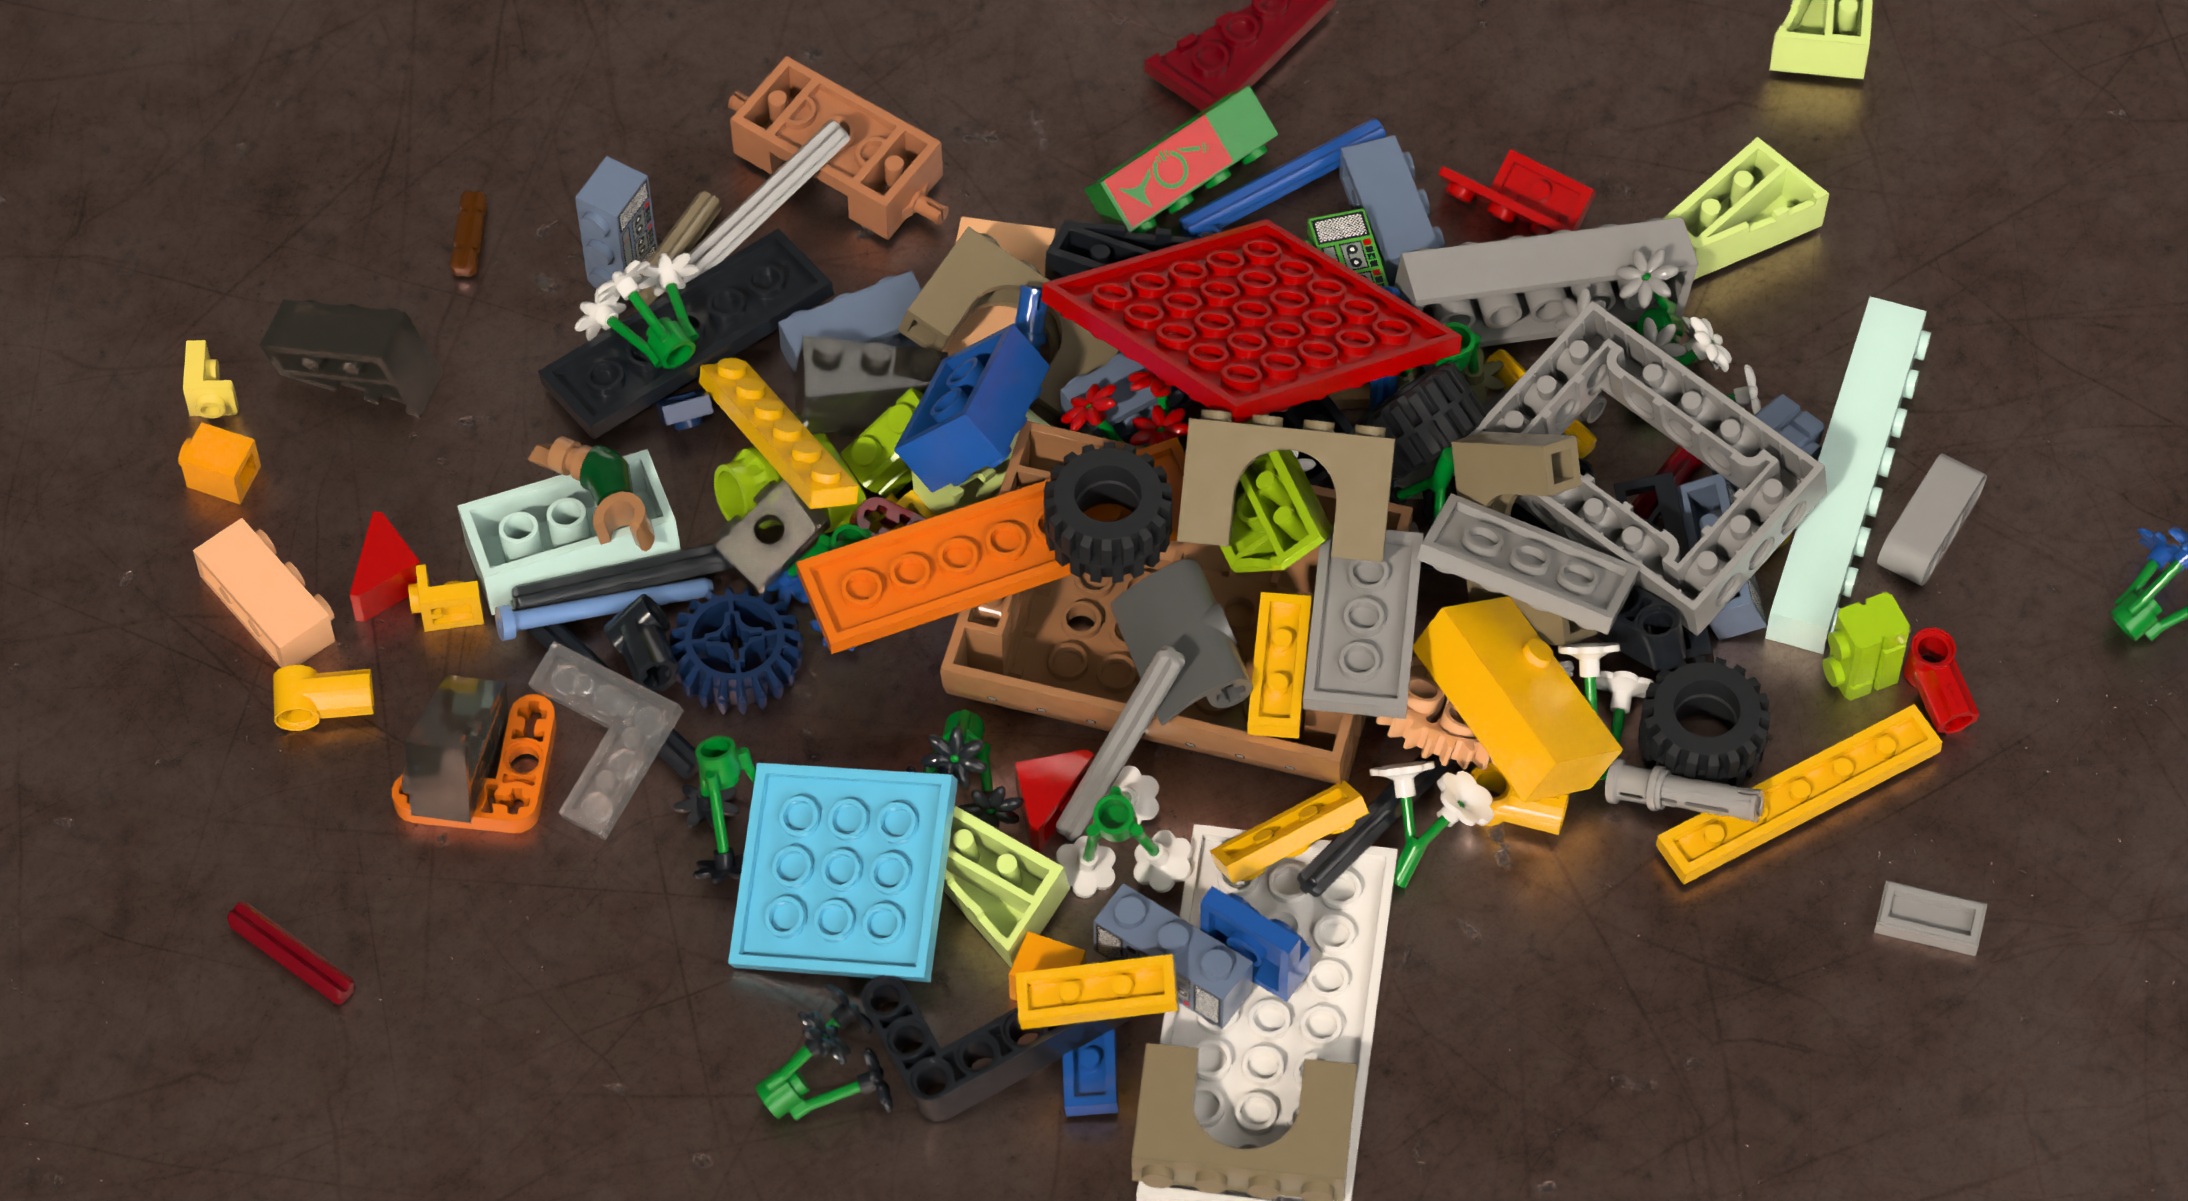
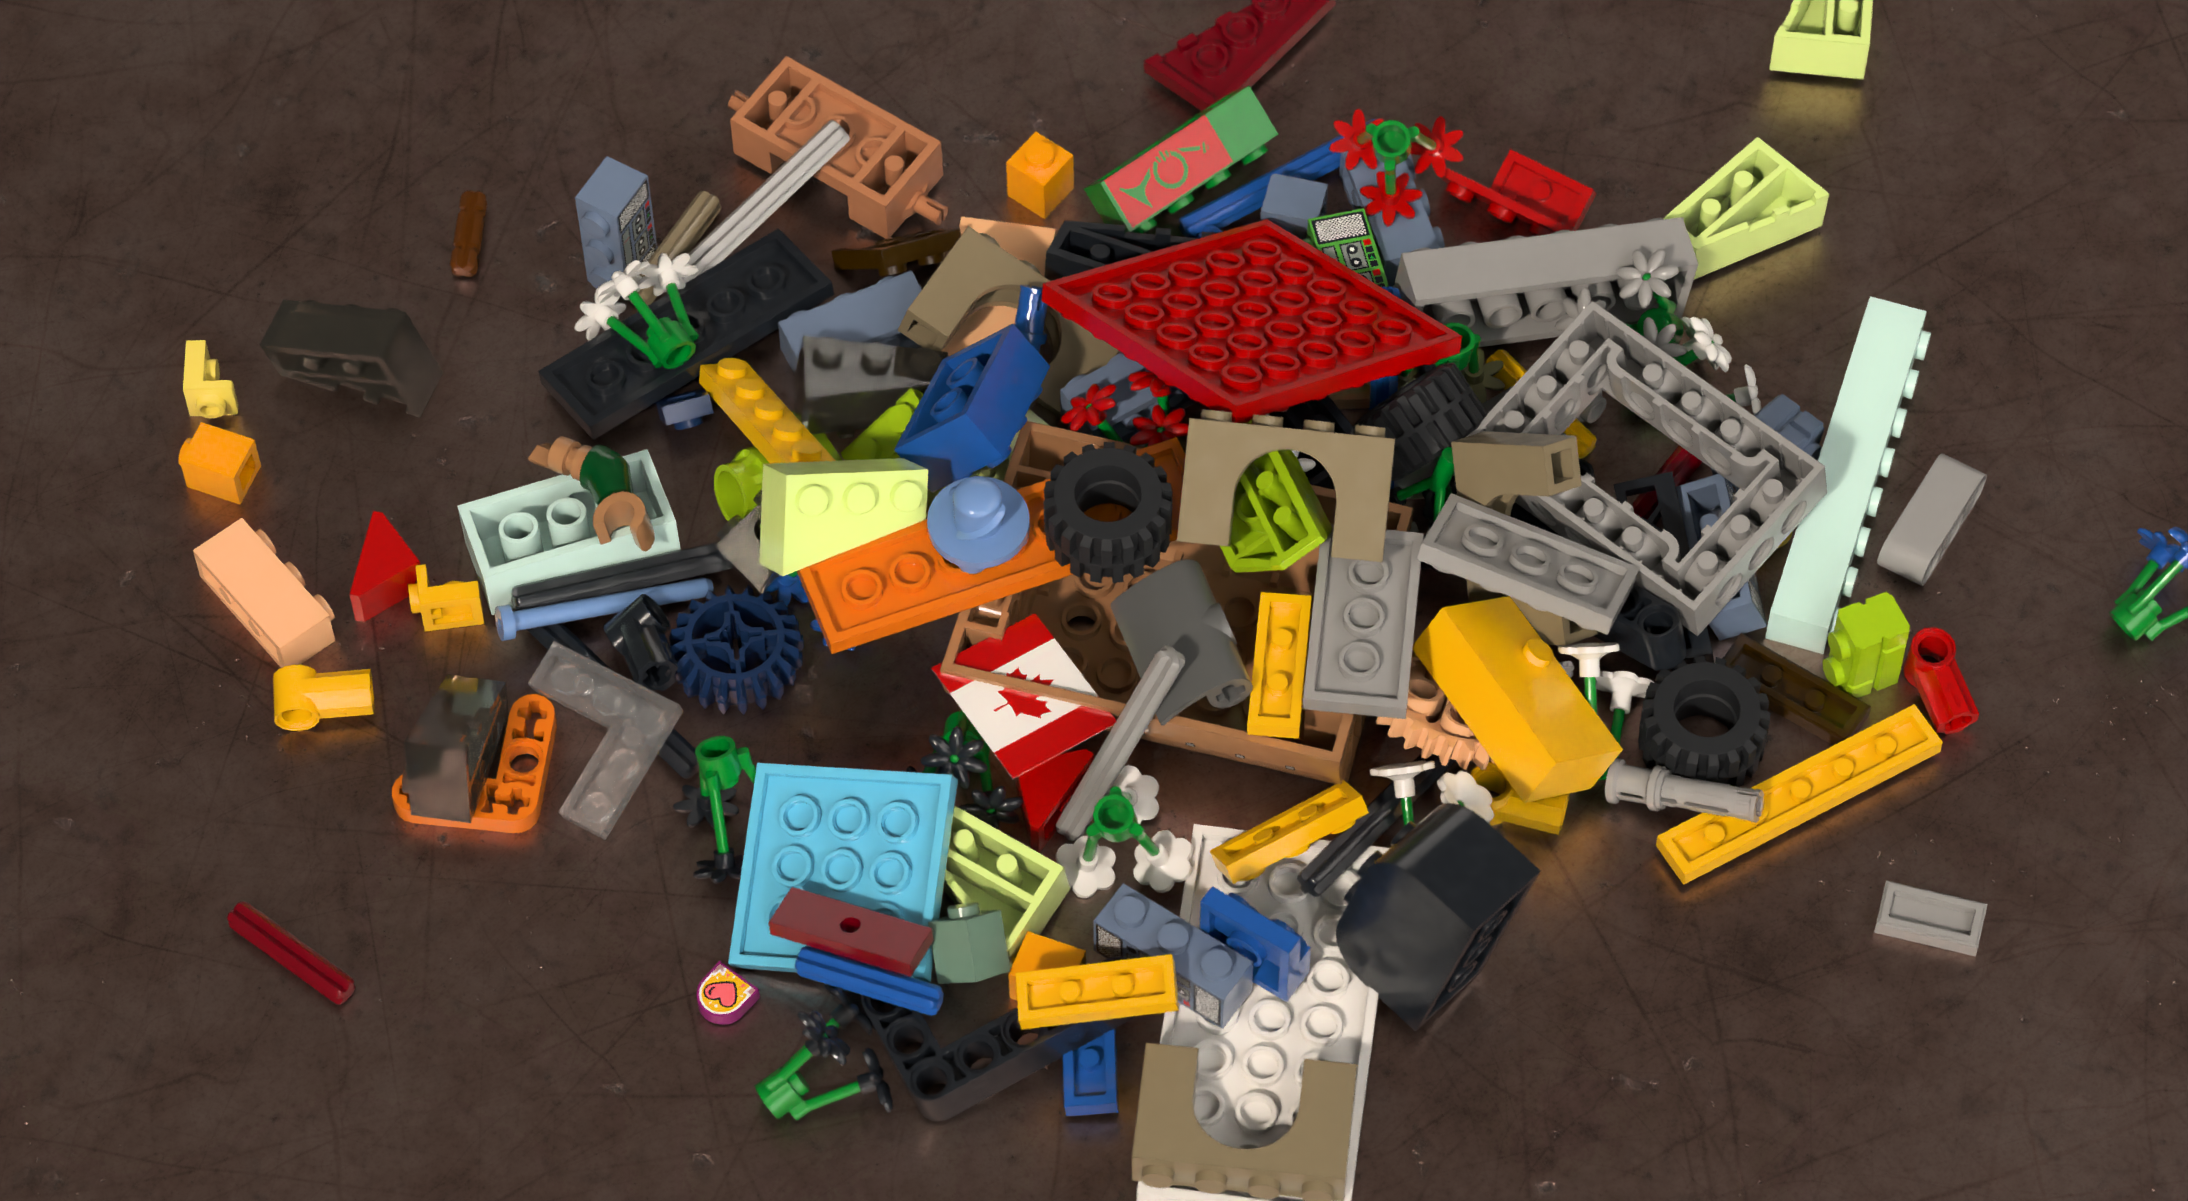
(725, 995): none -> tile
(835, 506): none -> yellowish green wedge
(851, 931): none -> dark red tile
(869, 980): none -> blue axle
(893, 253): none -> dark brown wing
(969, 944): none -> sand green brick
(978, 523): none -> medium blue plate
(1021, 725): none -> sticker
(1040, 175): none -> light orange brick
(1292, 202): none -> sand blue panel
(1392, 146): none -> red plant
(1432, 910): none -> black brick
(1799, 693): none -> dark brown tile

